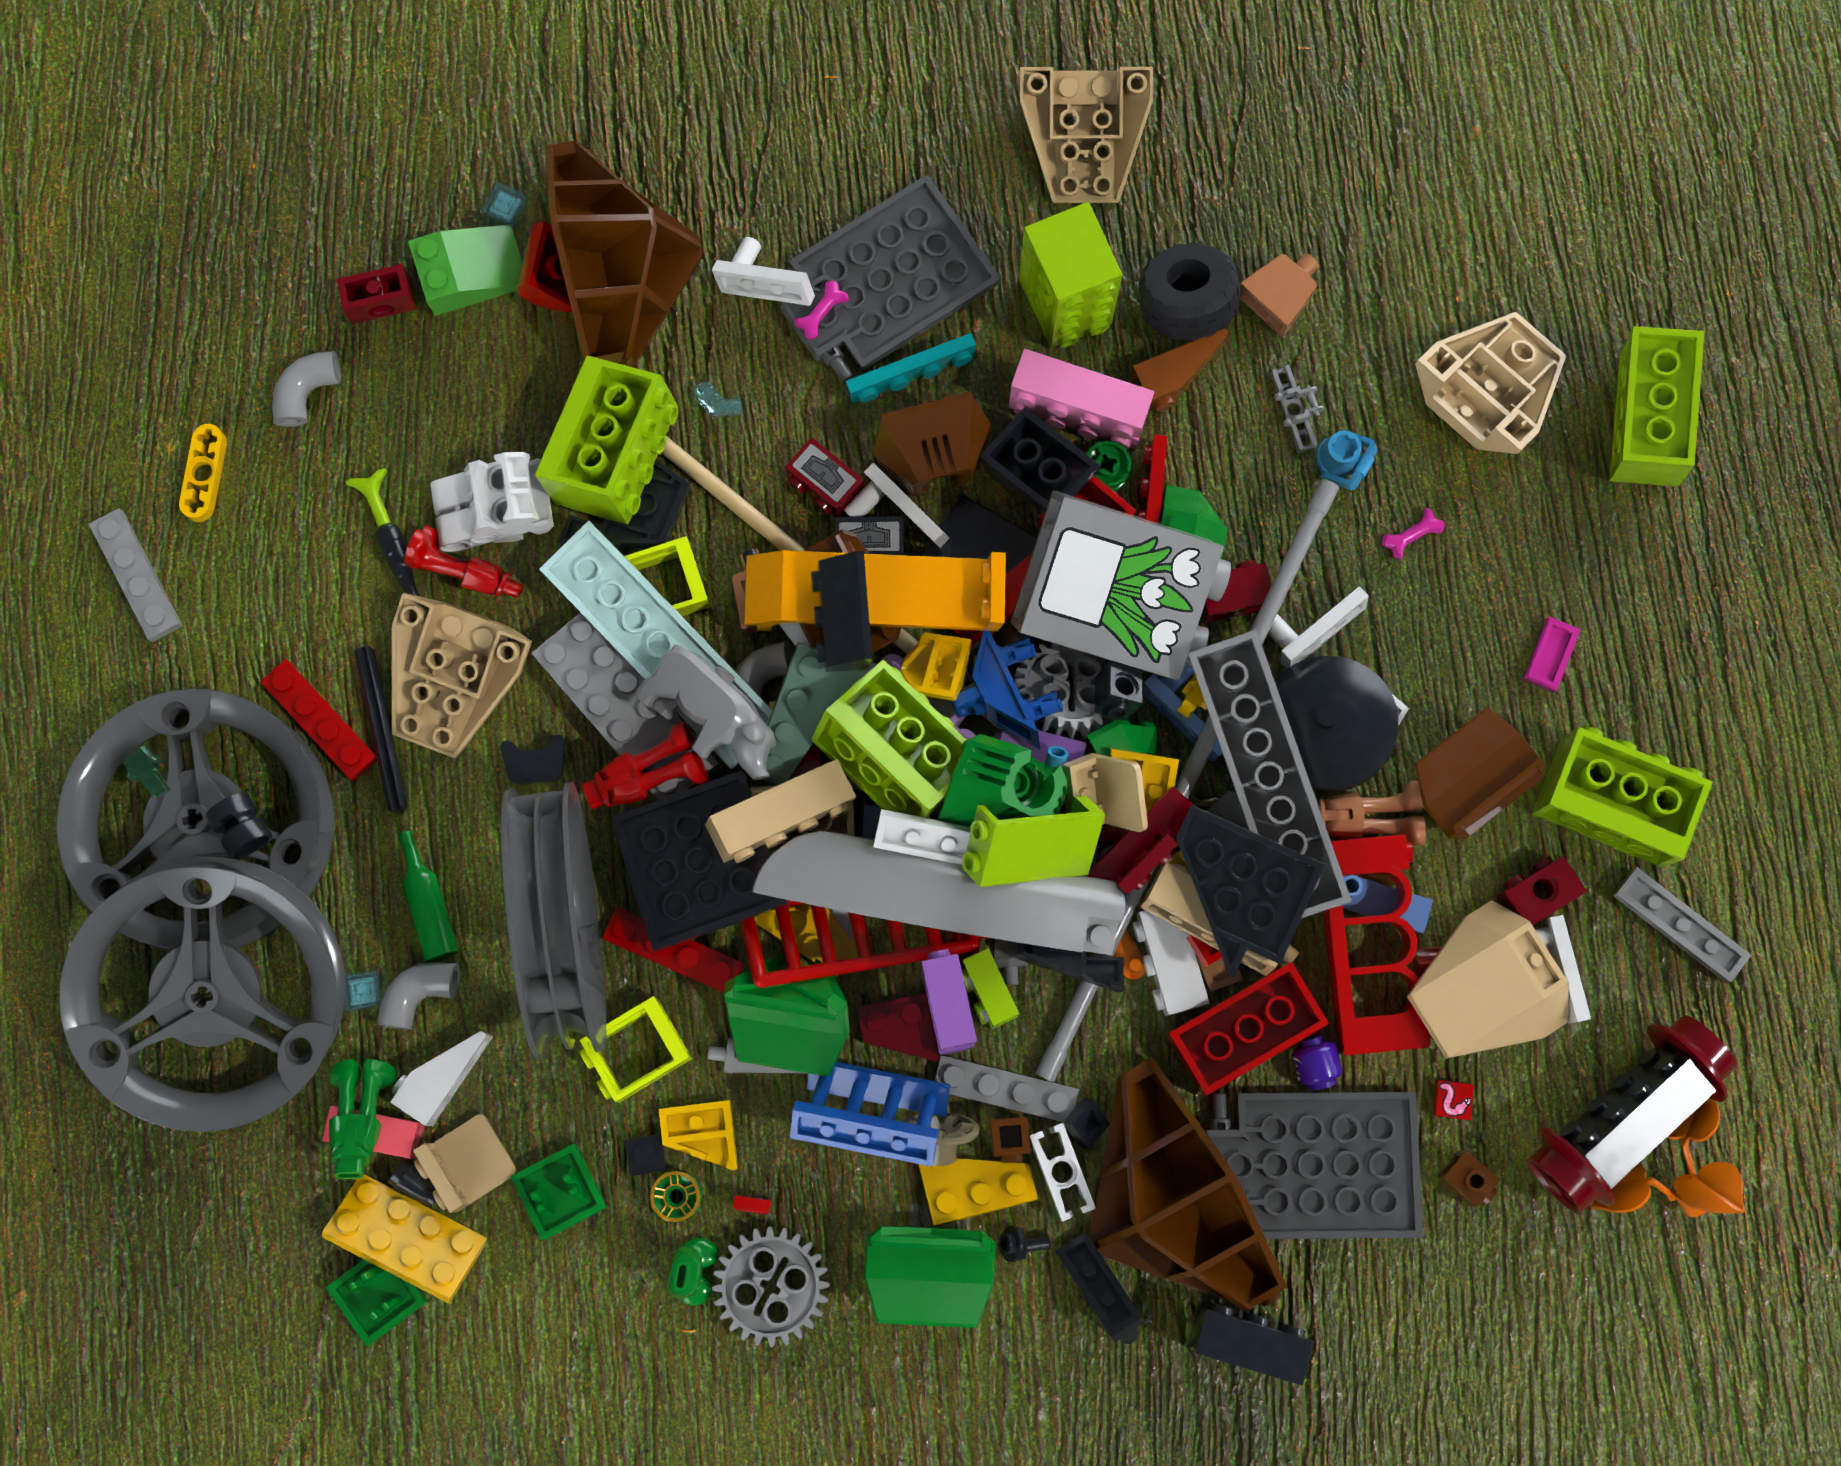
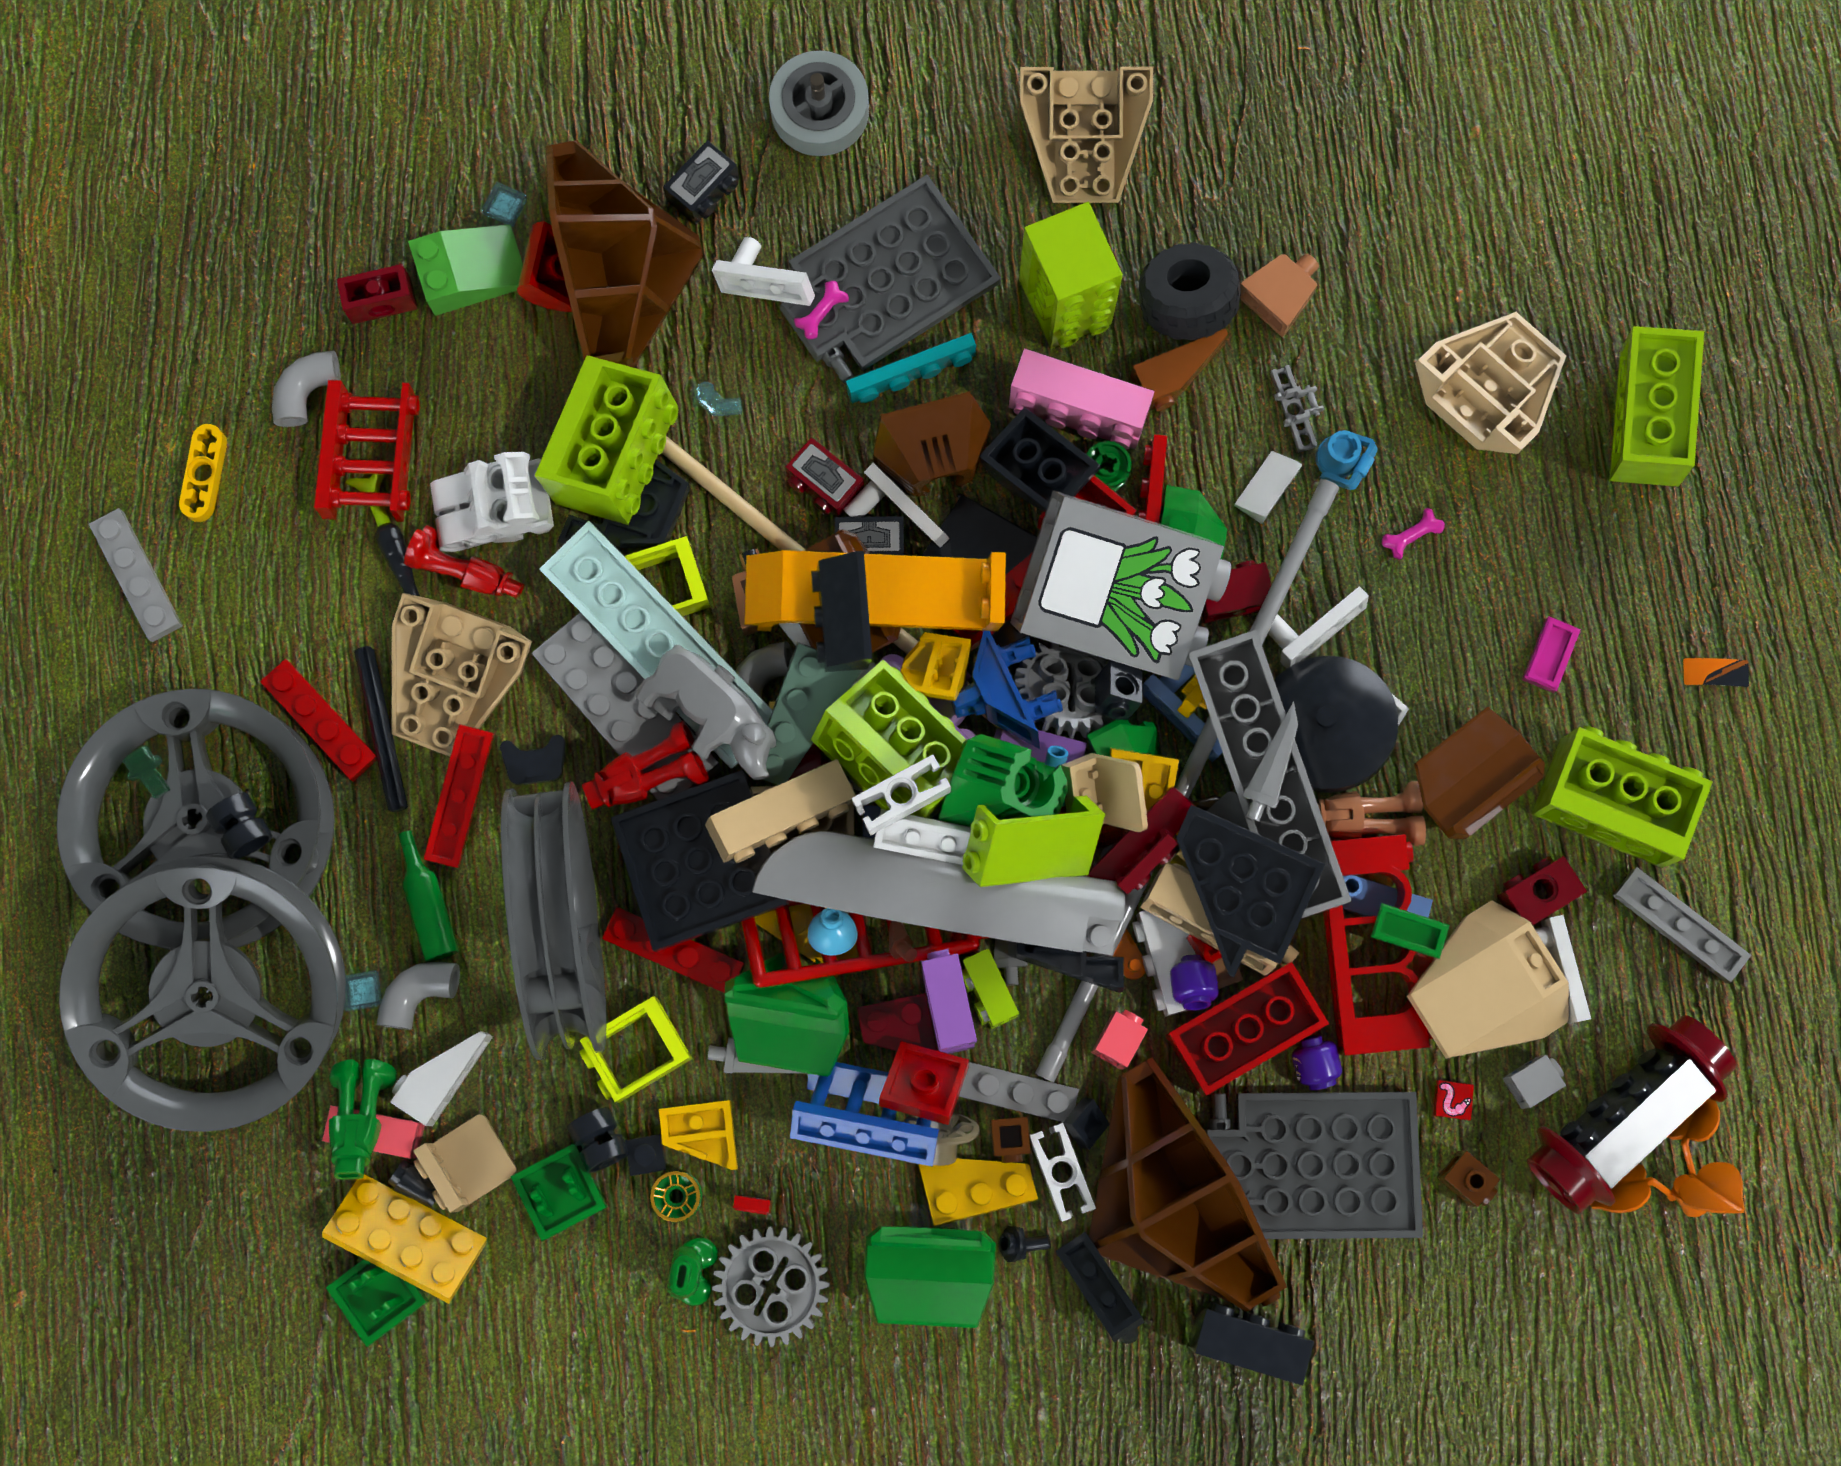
(337, 434): none -> red fence
(459, 796): none -> red plate
(592, 1128): none -> black wheel
(702, 183): none -> brick
(819, 103): none -> wheel
(832, 932): none -> medium azure brick
(900, 943): none -> copper bar
(902, 779): none -> white piece
(924, 1083): none -> red plate
(1120, 1039): none -> coral brick
(1194, 982): none -> dark purple head
(1267, 486): none -> white slope
(1268, 778): none -> light grey bar
(1410, 930): none -> green tile
(1535, 1081): none -> light grey brick
(1716, 672): none -> sticker

